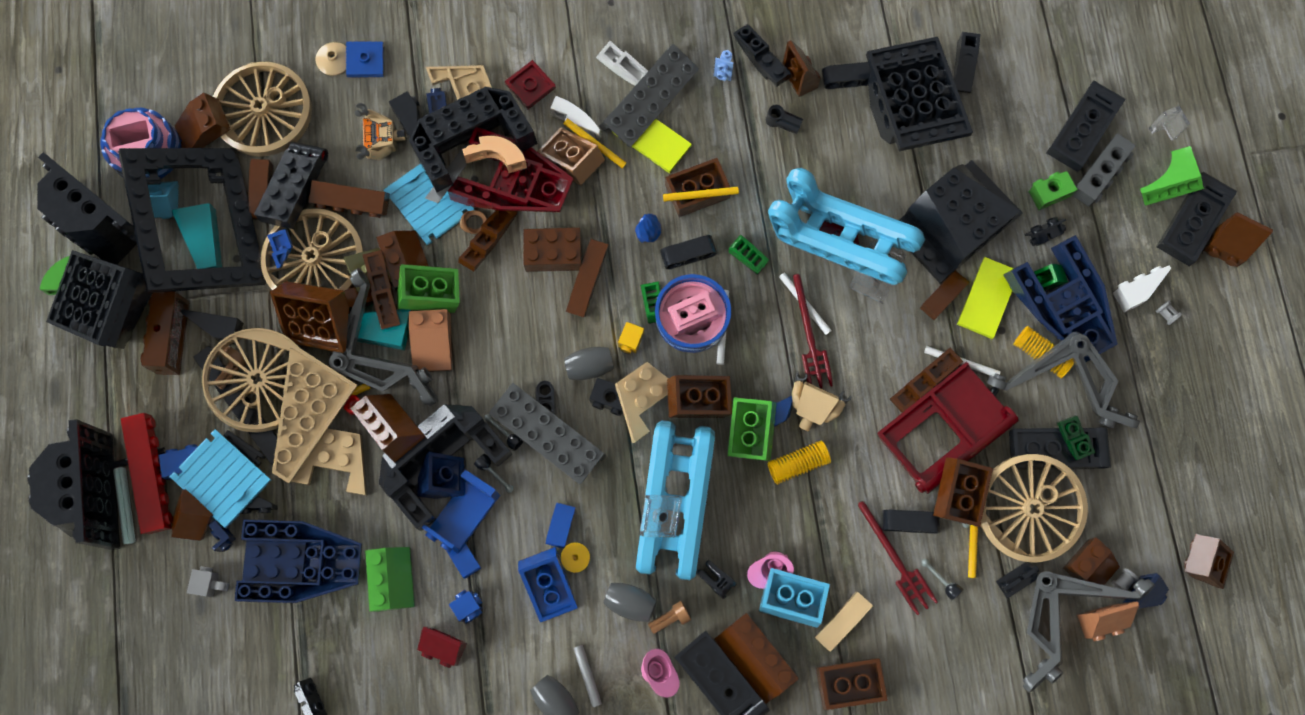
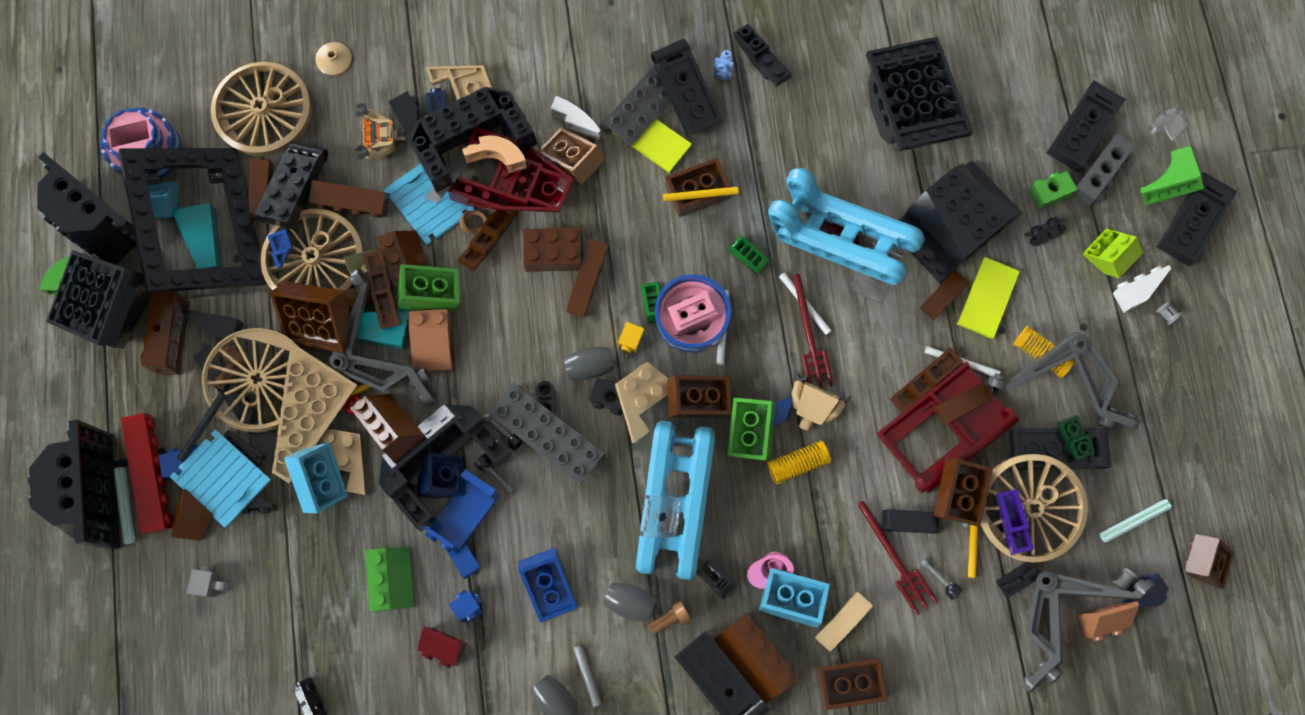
(201, 122): reddish brown slope -> none
(201, 427): none -> black piece
(222, 534): dark blue bracket -> none
(295, 562): dark blue wedge -> none
(316, 478): none -> medium azure slope
(365, 59): blue plate -> none
(530, 84): dark red plate -> none
(560, 525): blue slope -> none
(575, 557): yellow piece -> none
(604, 150): yellow piece -> none
(621, 63): white slope -> none
(648, 228): blue piece -> none
(660, 673): bright pink piece -> none
(688, 97): none -> black hinge
(688, 252): black beam -> none
(785, 121): black piece -> none
(803, 76): reddish brown slope -> none
(846, 75): black beam -> none
(962, 404): none -> reddish brown slope
(966, 61): black slope -> none
(1014, 522): none -> dark purple slope
(1051, 276): green slope -> none
(1074, 306): dark blue wedge -> none
(1092, 563): reddish brown slope -> none
(1113, 252): none -> lime slope
(1135, 520): none -> light aqua axle
(1237, 239): reddish brown slope -> none

